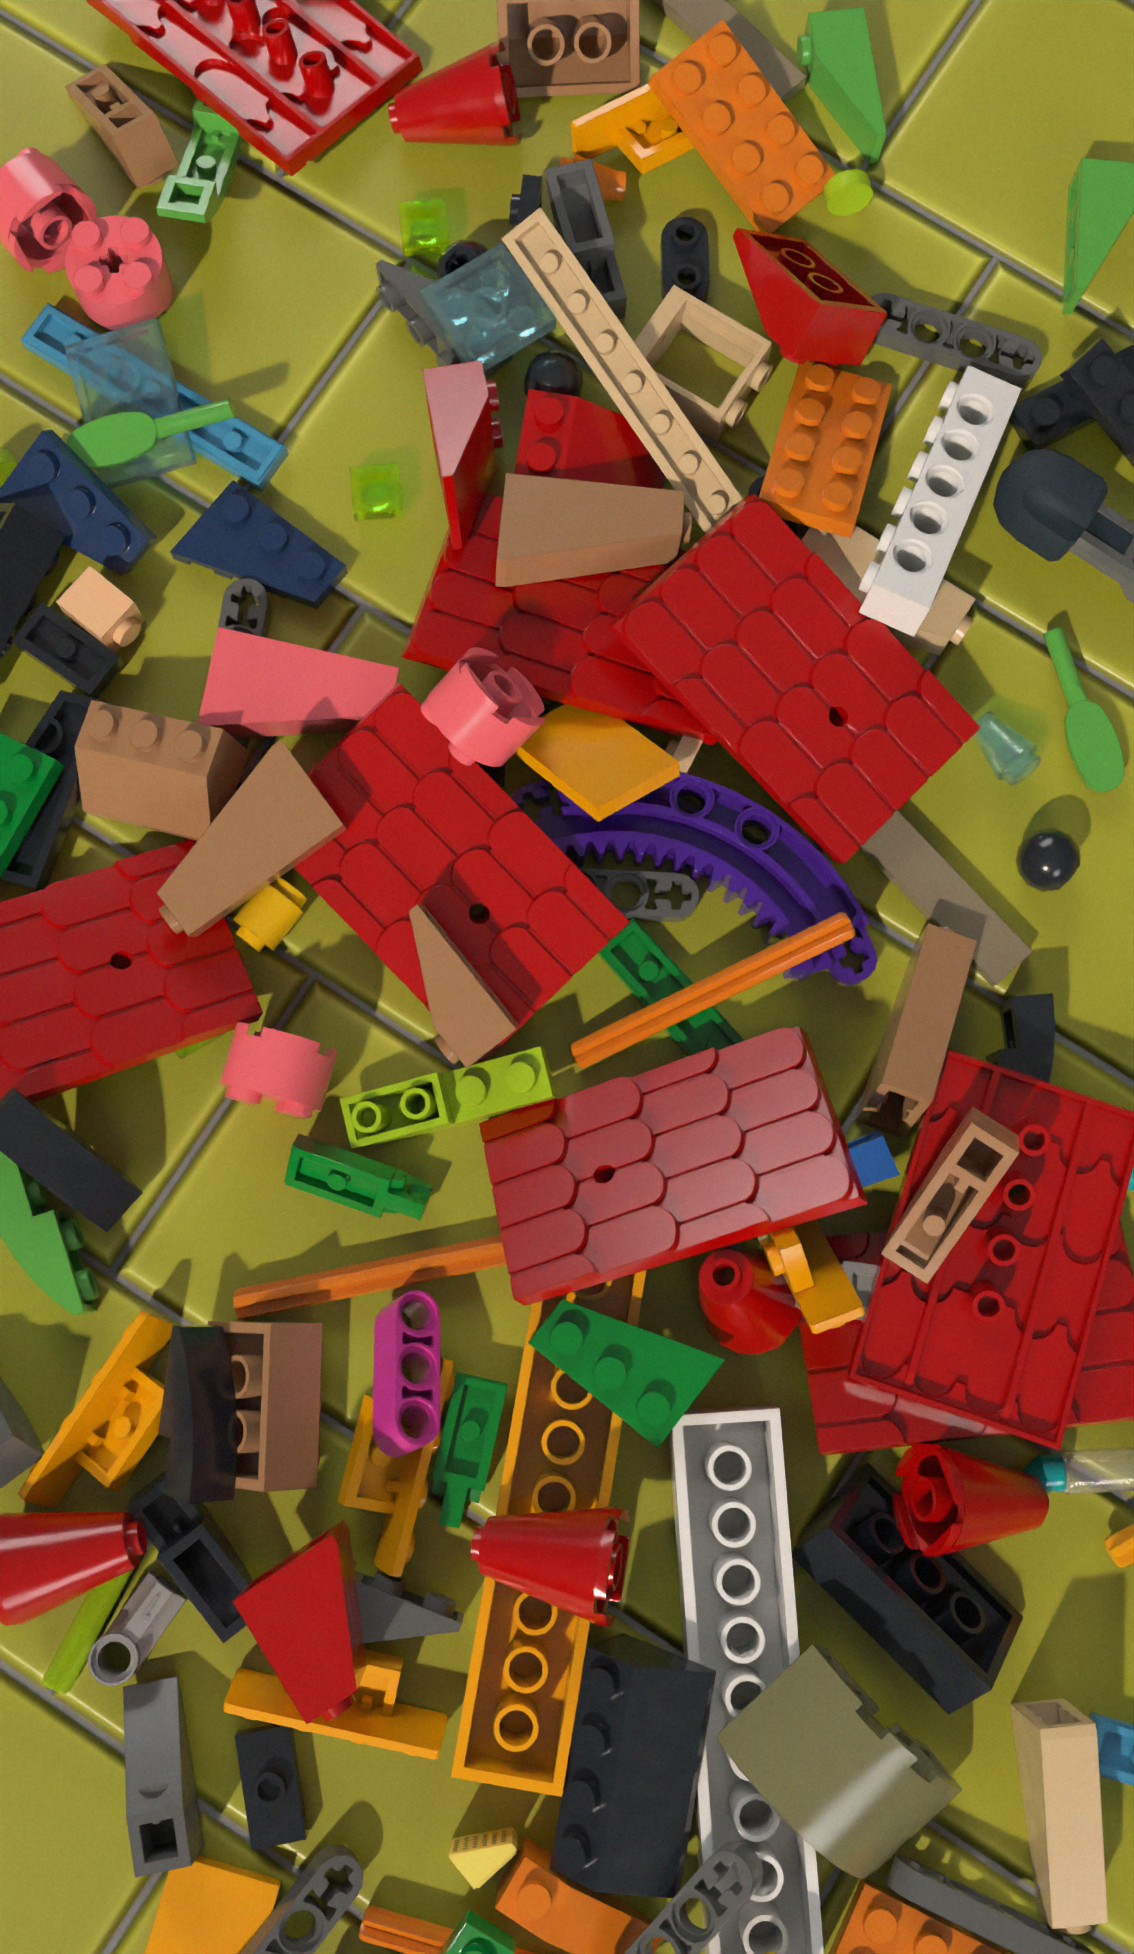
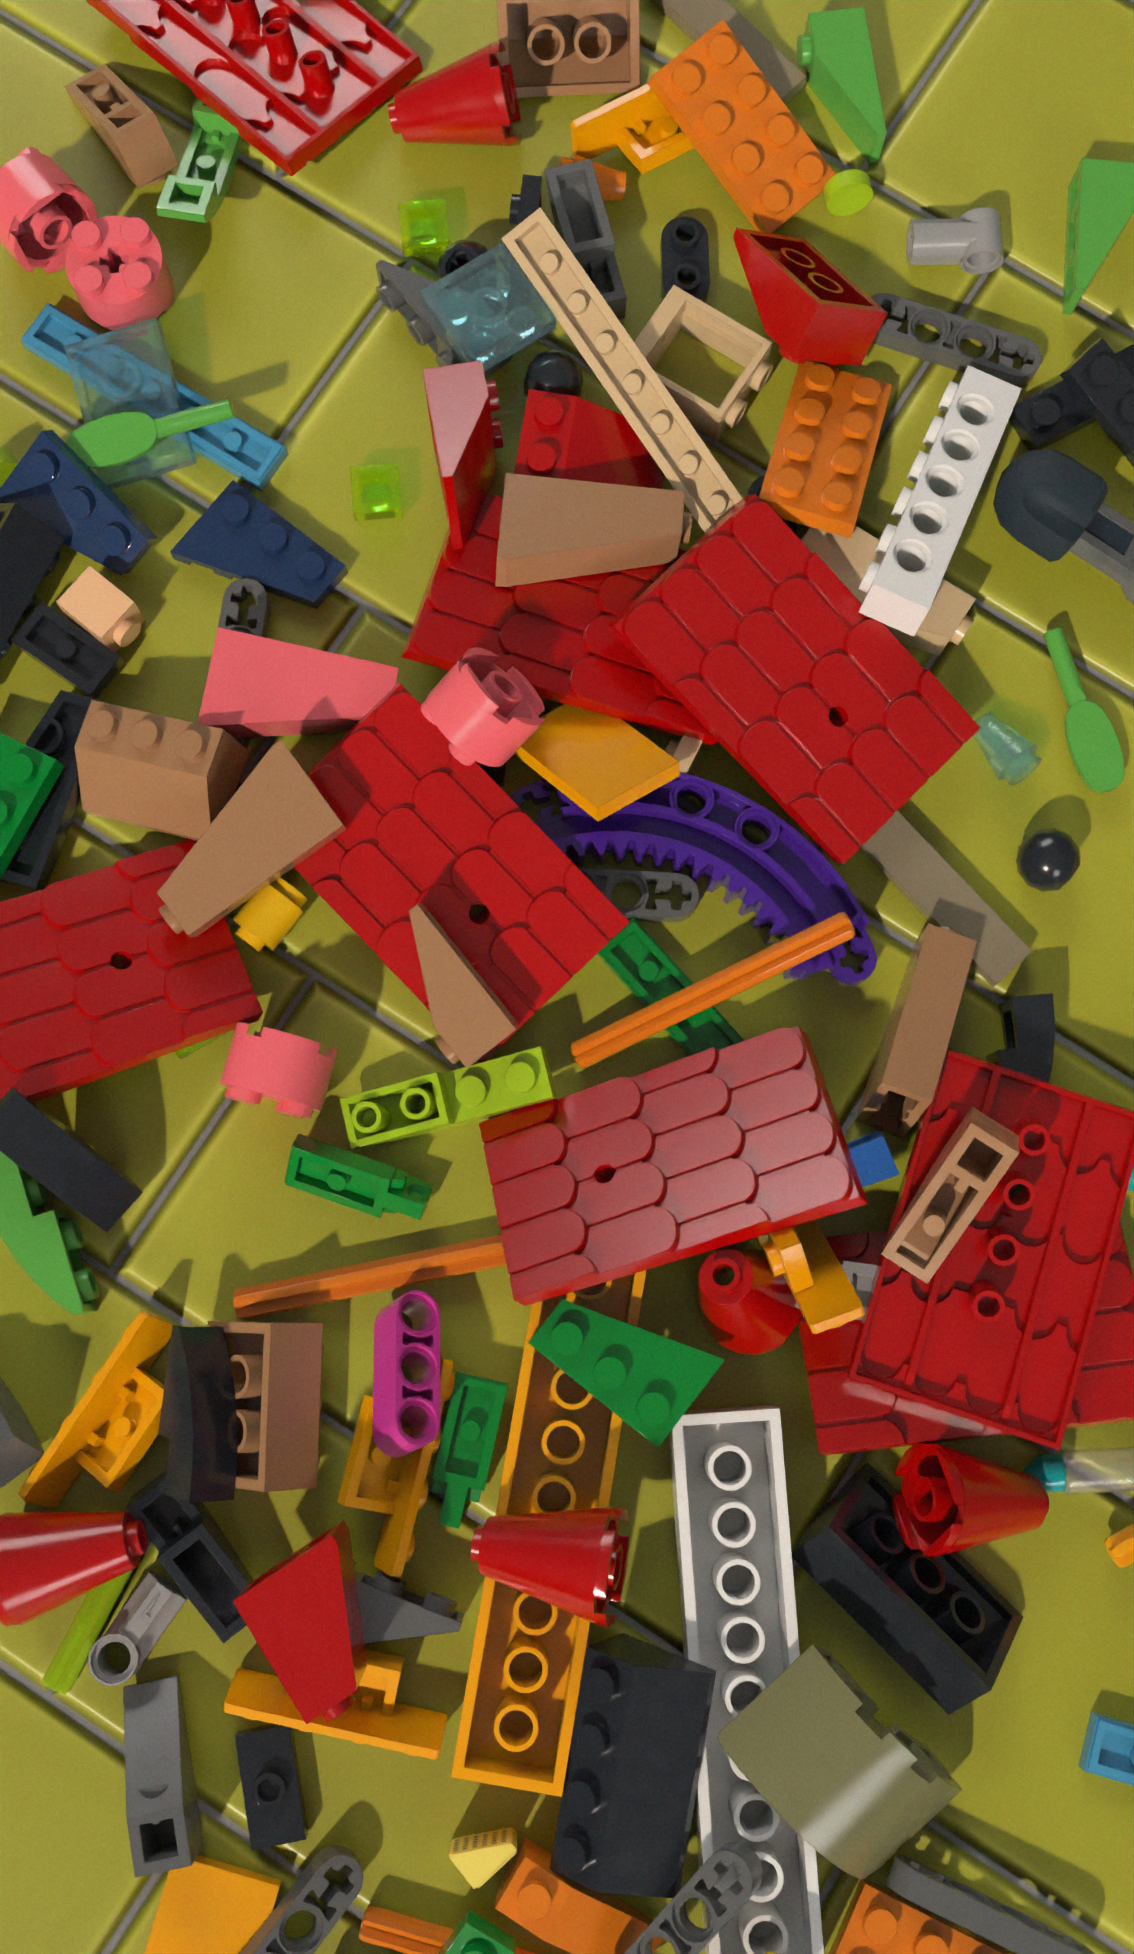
(968, 241): none -> light grey piece
(1062, 1812): tan slope -> none

